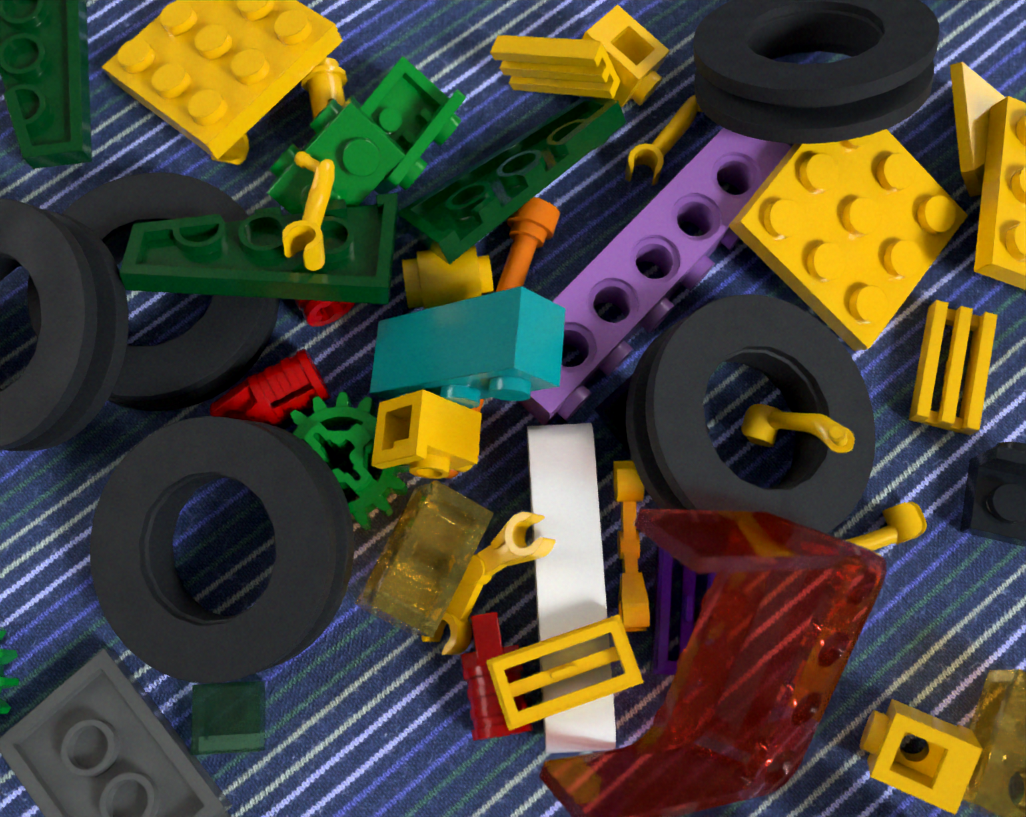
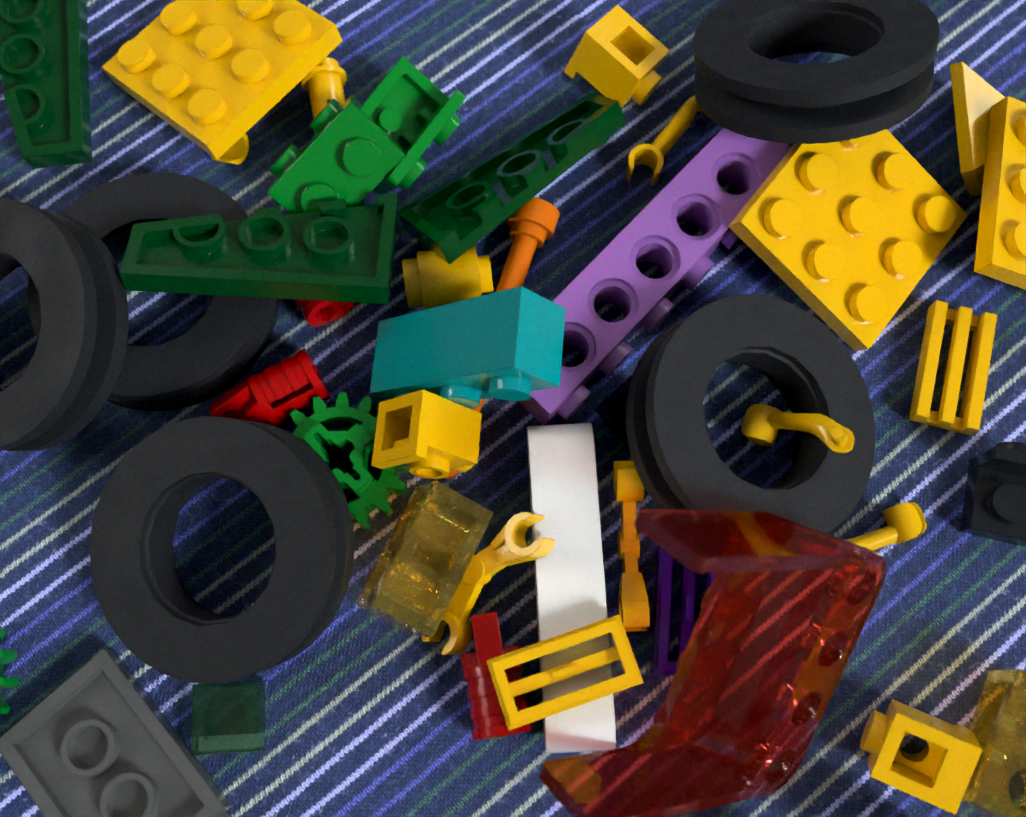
(307, 233): yellow piece -> none
(556, 65): yellow tile -> none

